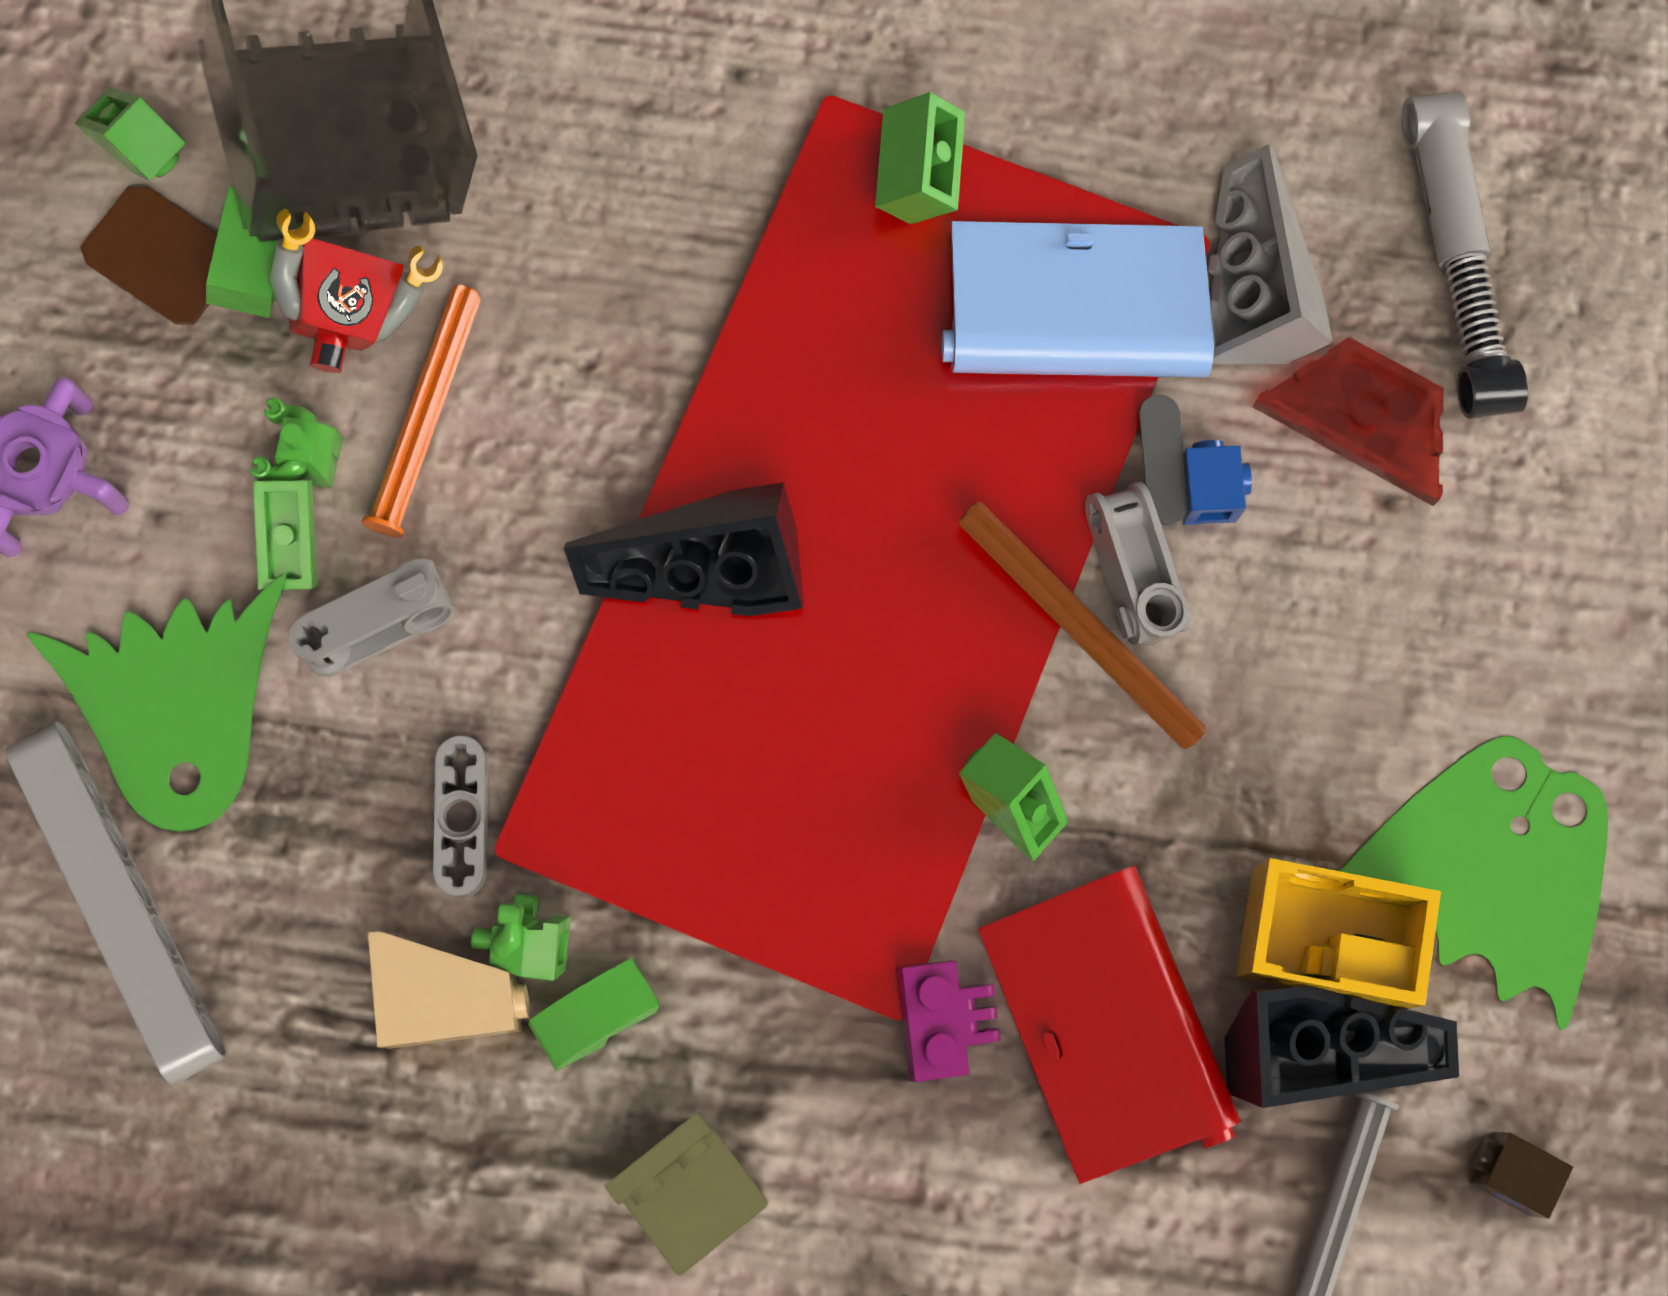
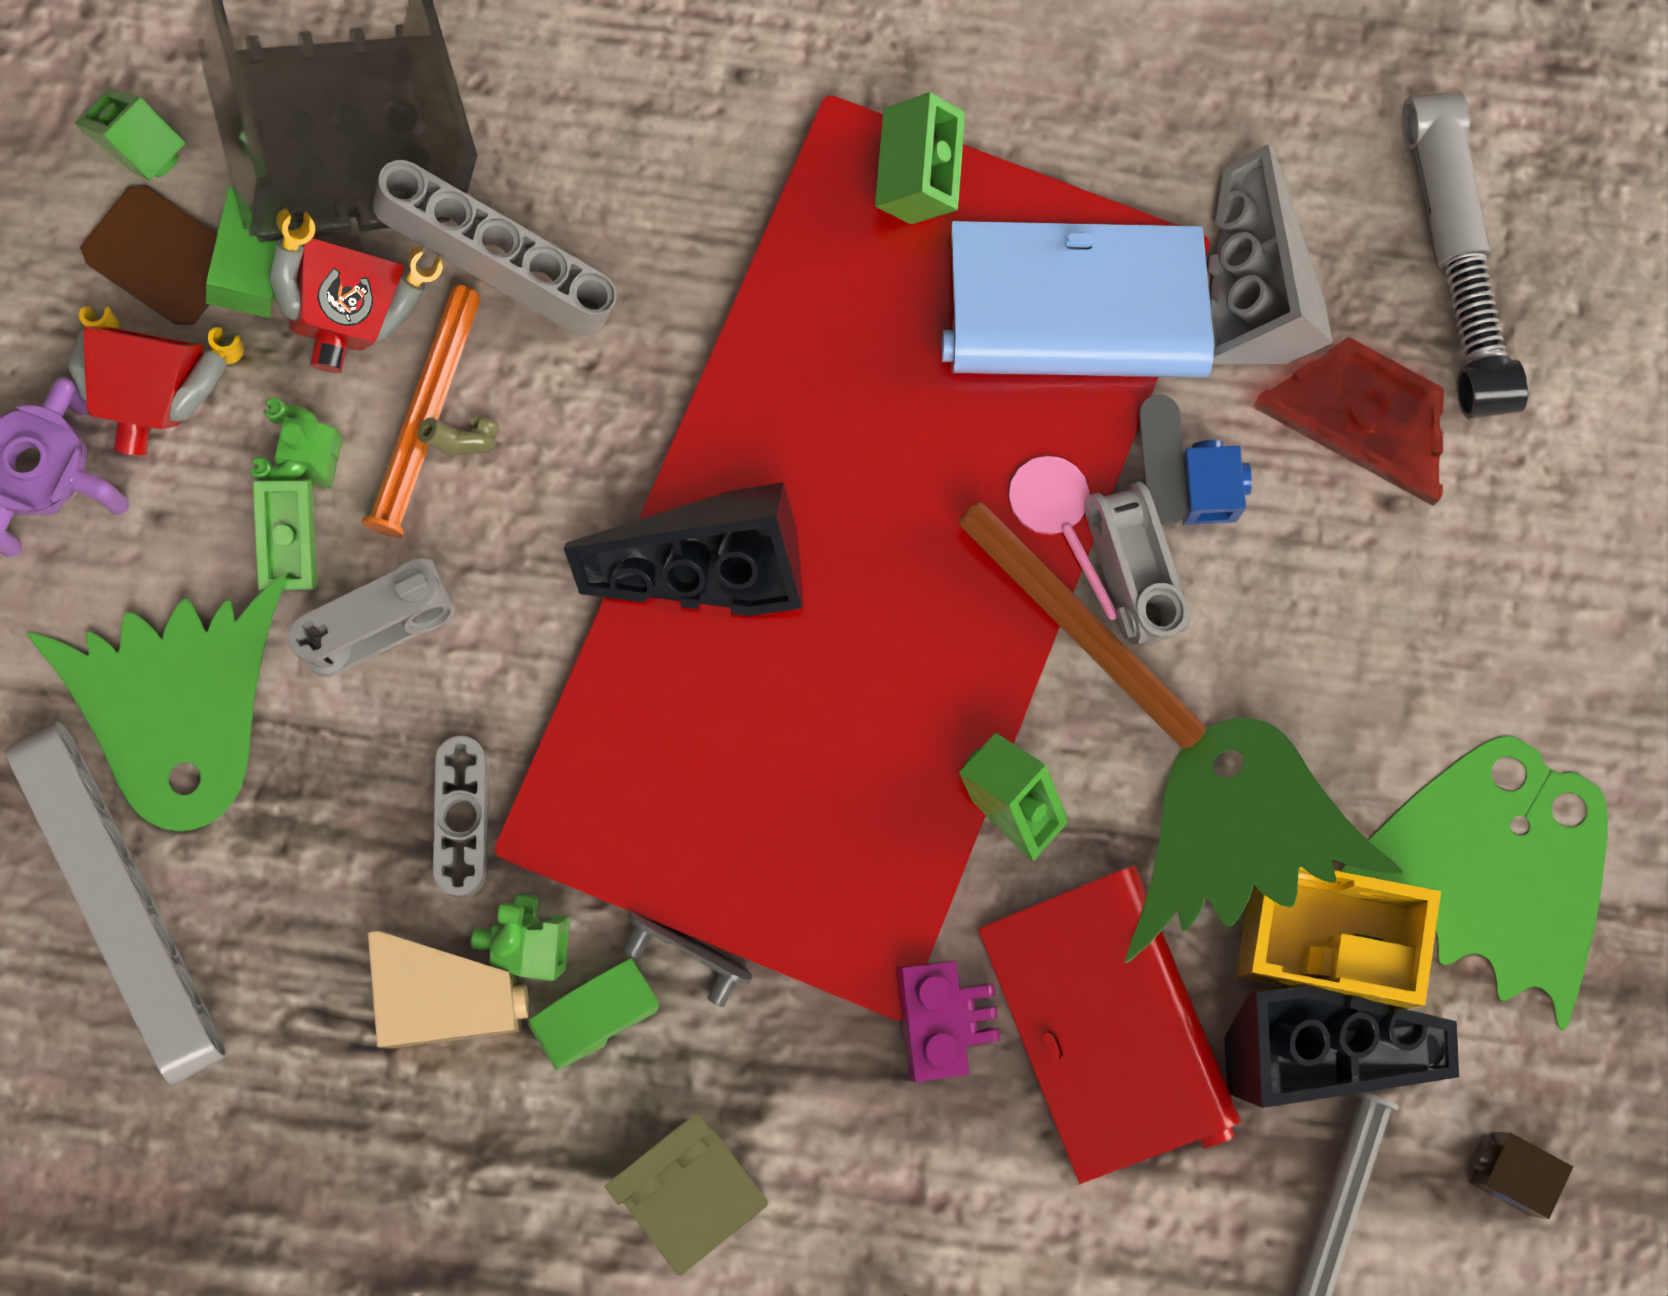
(143, 376): none -> red torso
(459, 442): none -> olive arm
(482, 226): none -> light grey beam
(729, 970): none -> dark grey piece
(1050, 499): none -> bright pink piece
(1244, 831): none -> bright green piece

